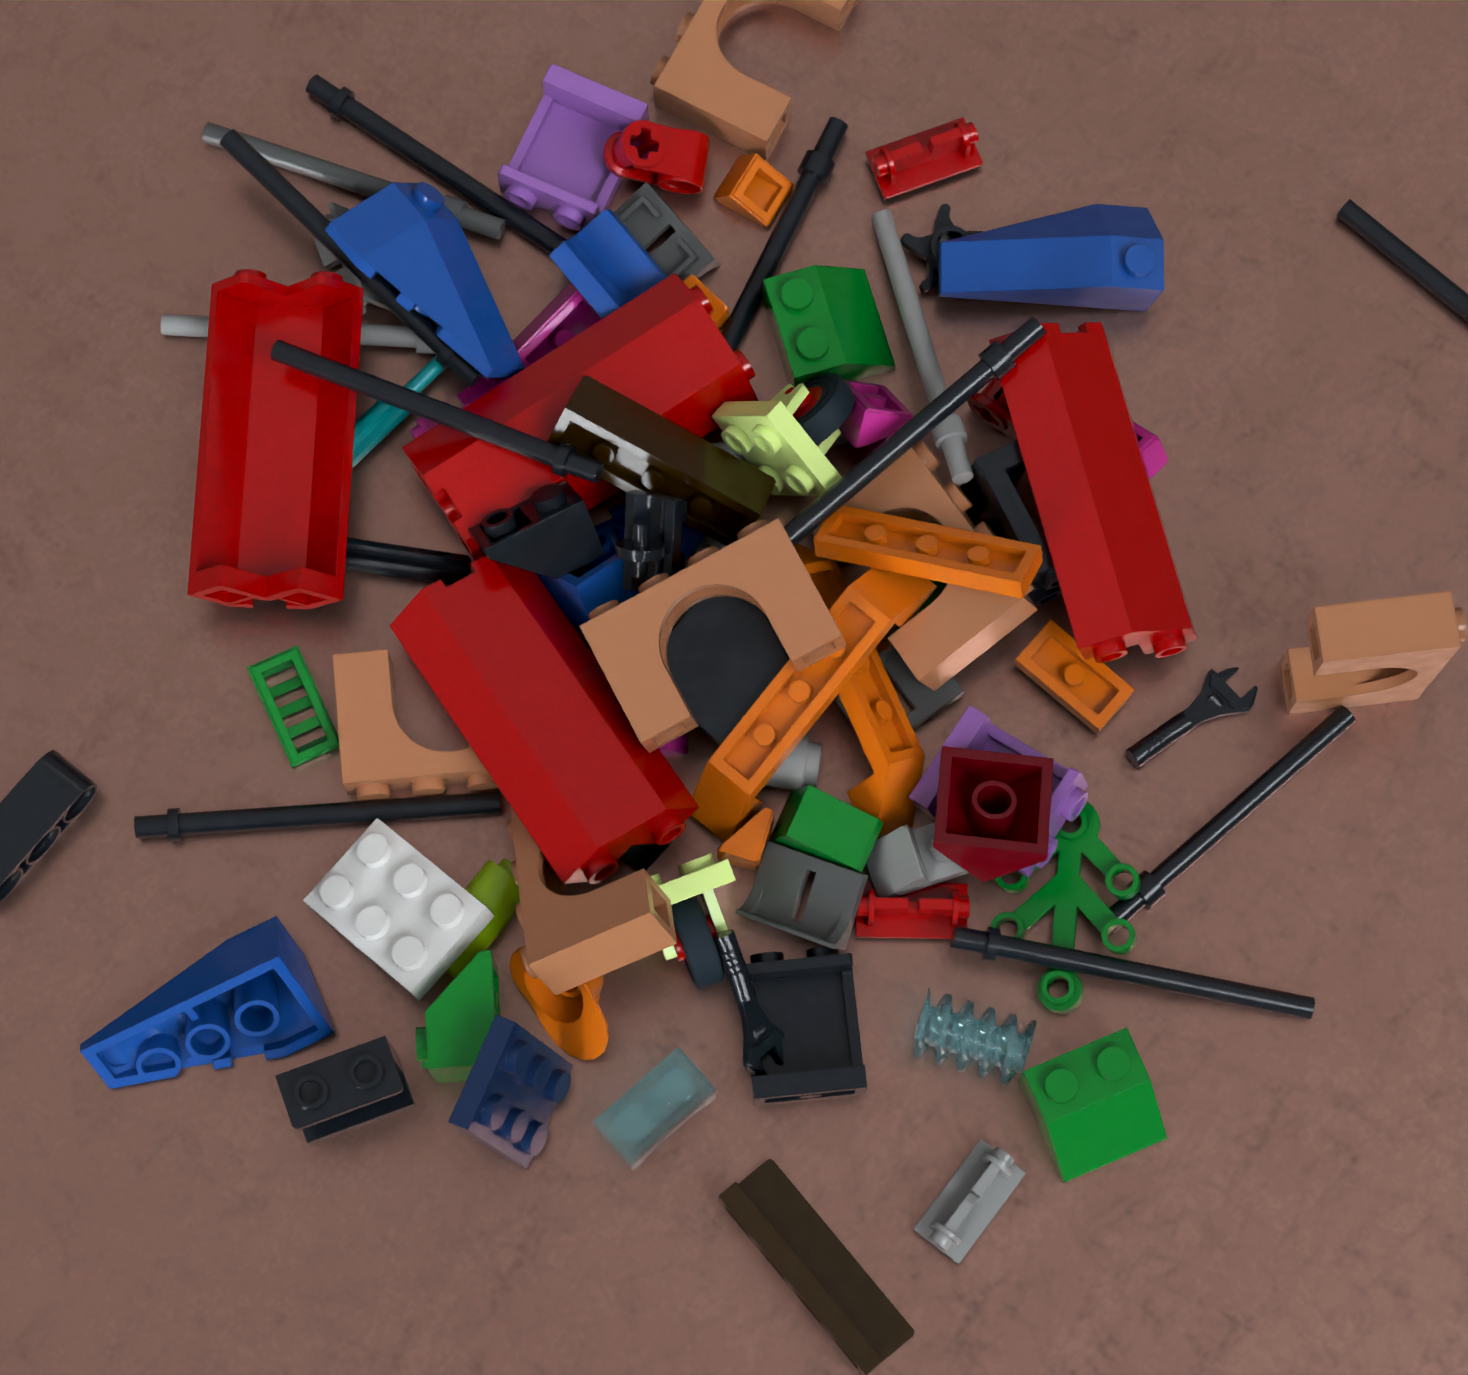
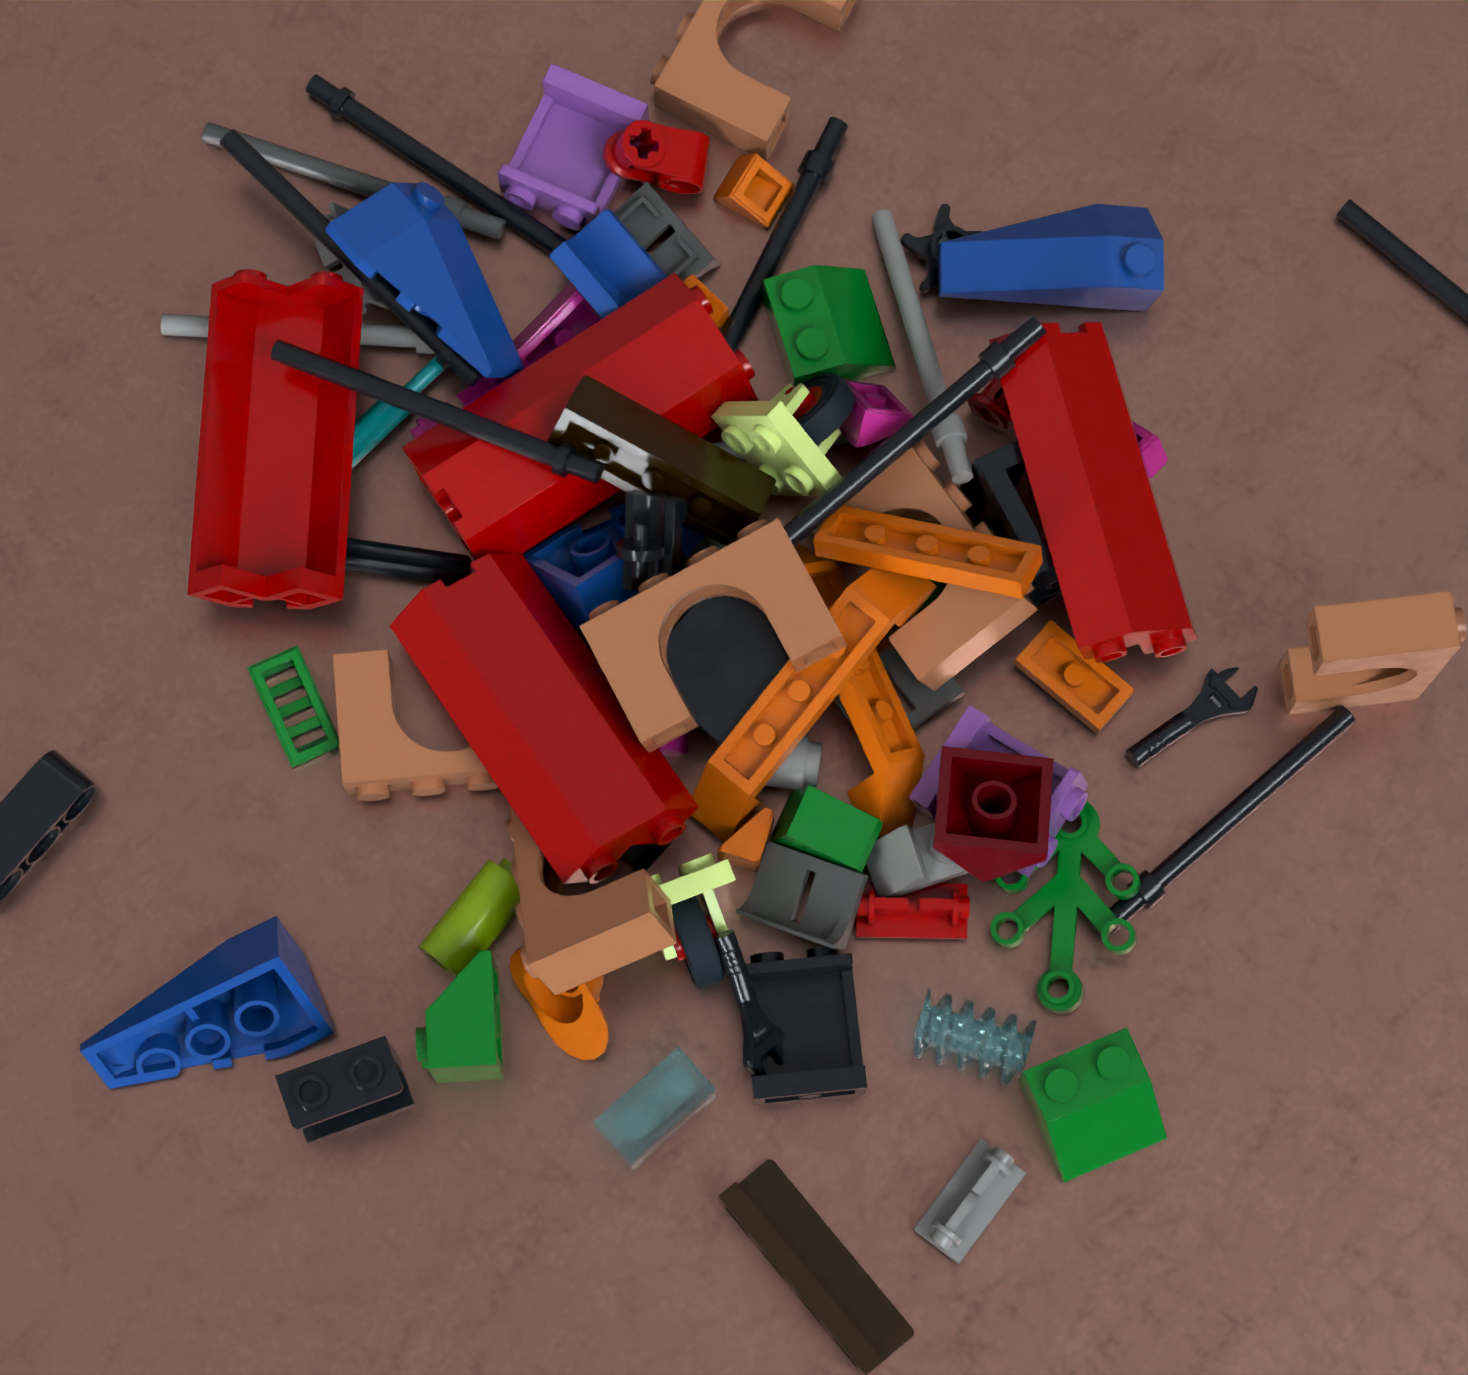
(176, 824): black bar -> none
(398, 908): white plate -> none
(512, 1092): dark blue plate -> none
(542, 534): black slope -> none
(925, 157): red hinge -> none
(993, 945): black bar -> none

